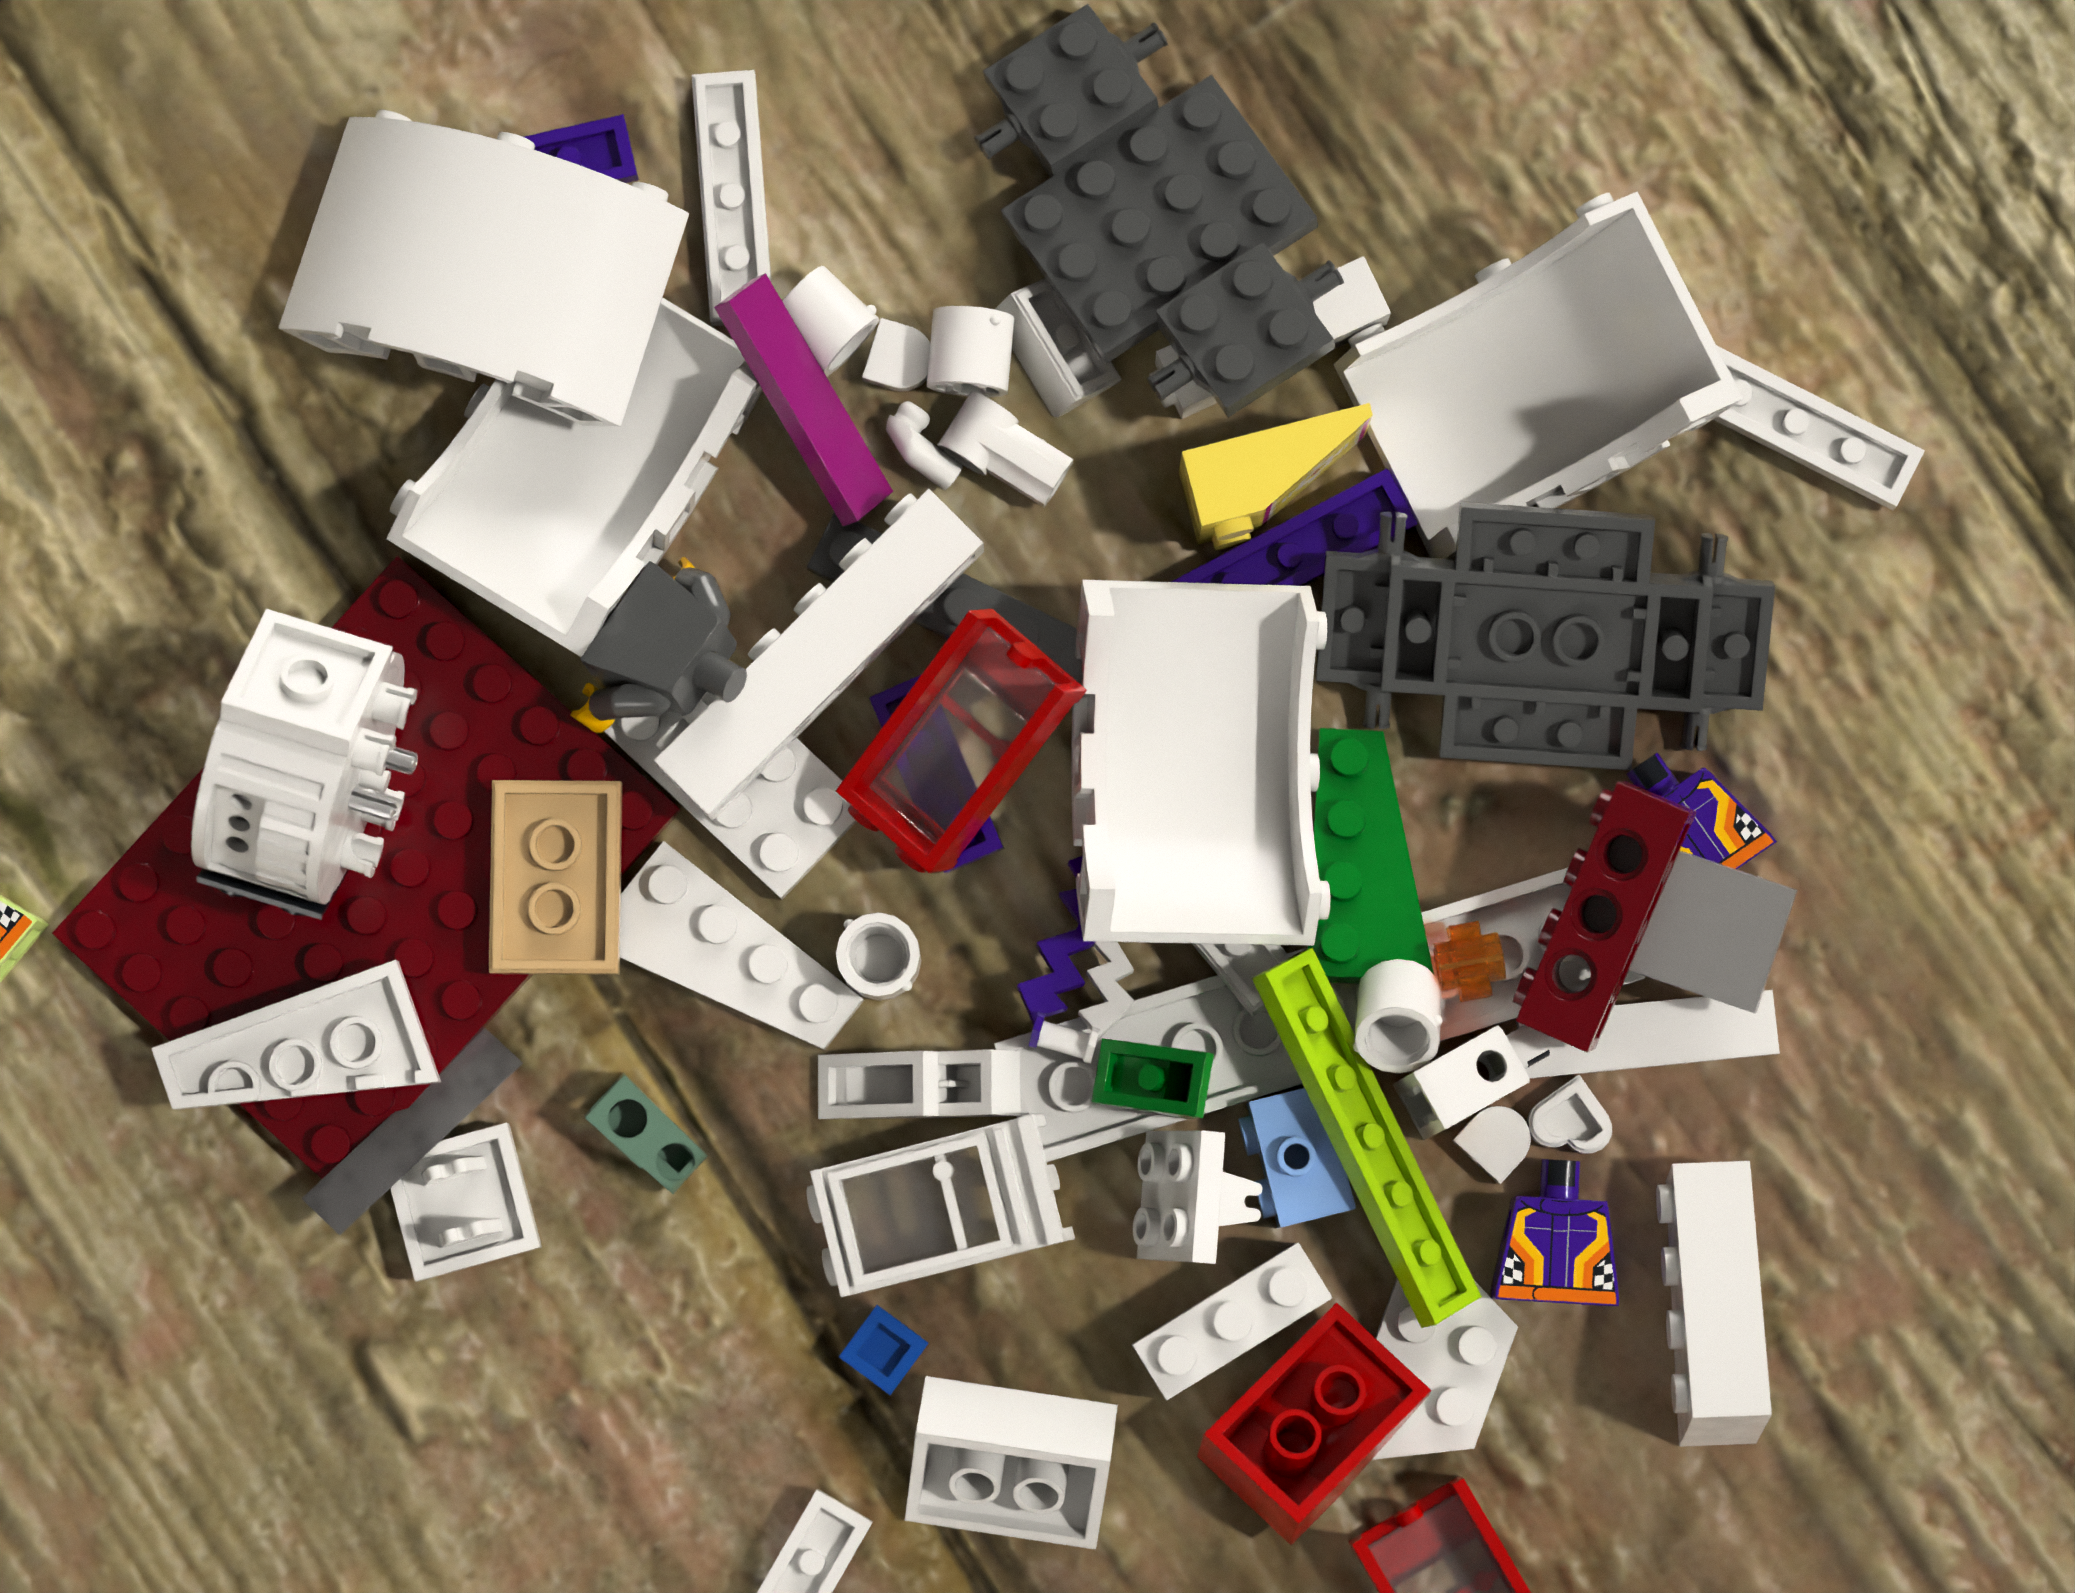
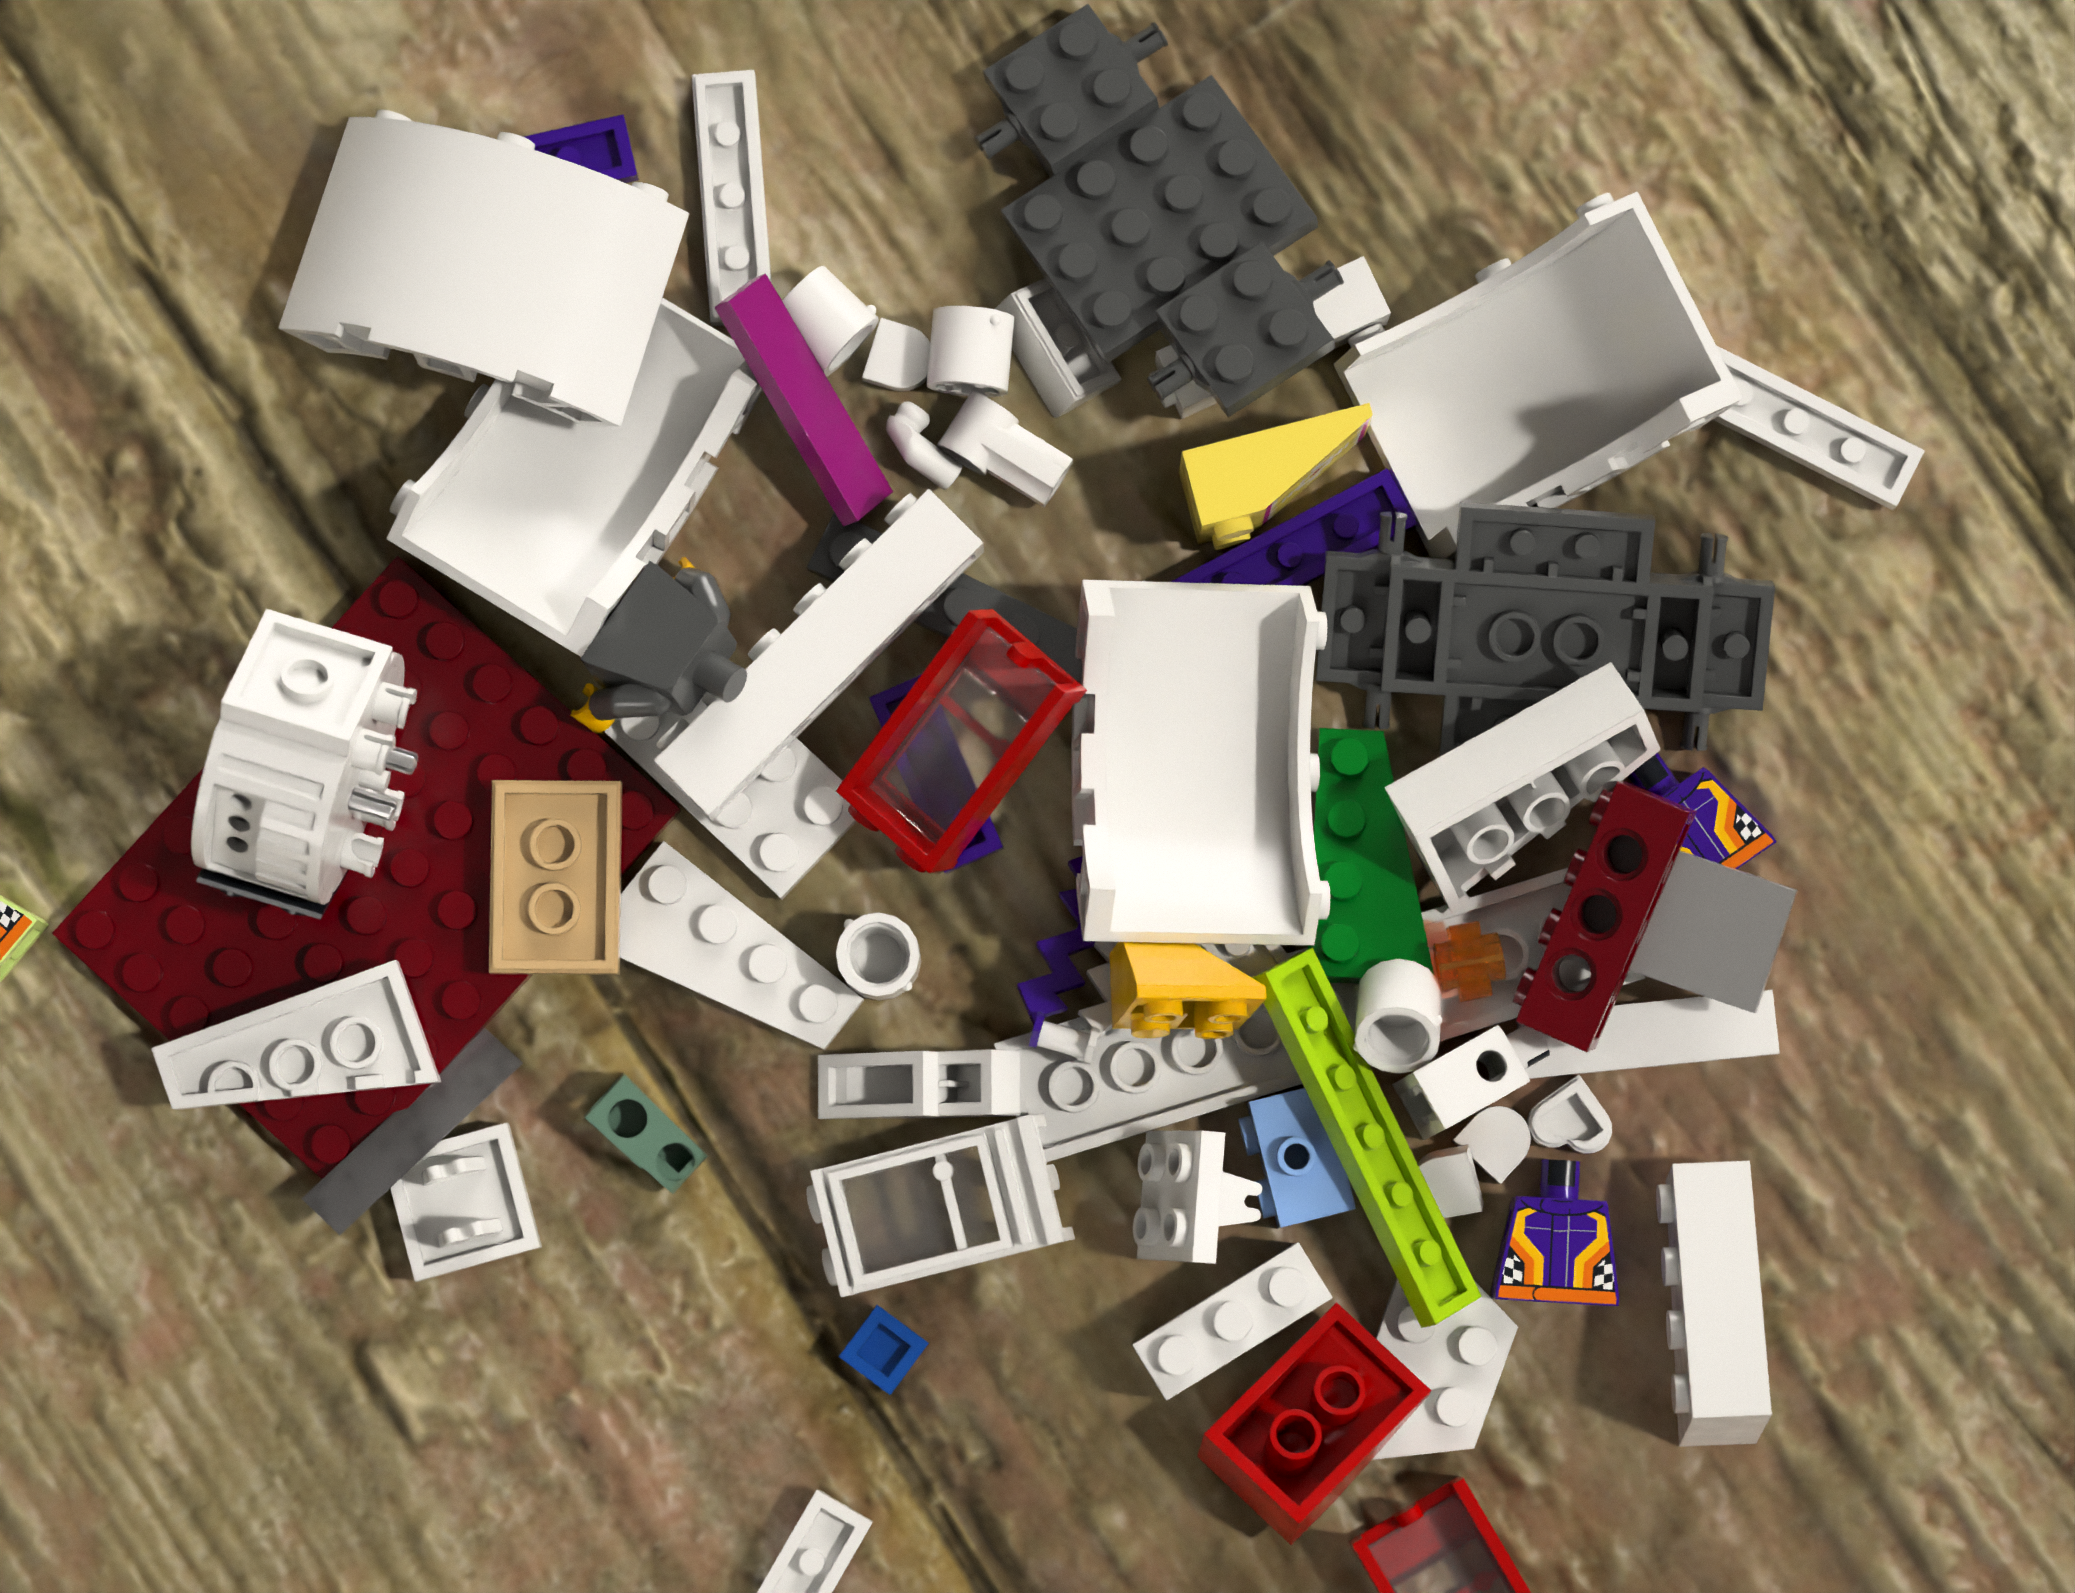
(1010, 1462): white slope -> none
(1153, 1078): green slope -> none
(1178, 988): none -> yellow slope
(1453, 1180): none -> white tile
(1520, 780): none -> white wedge

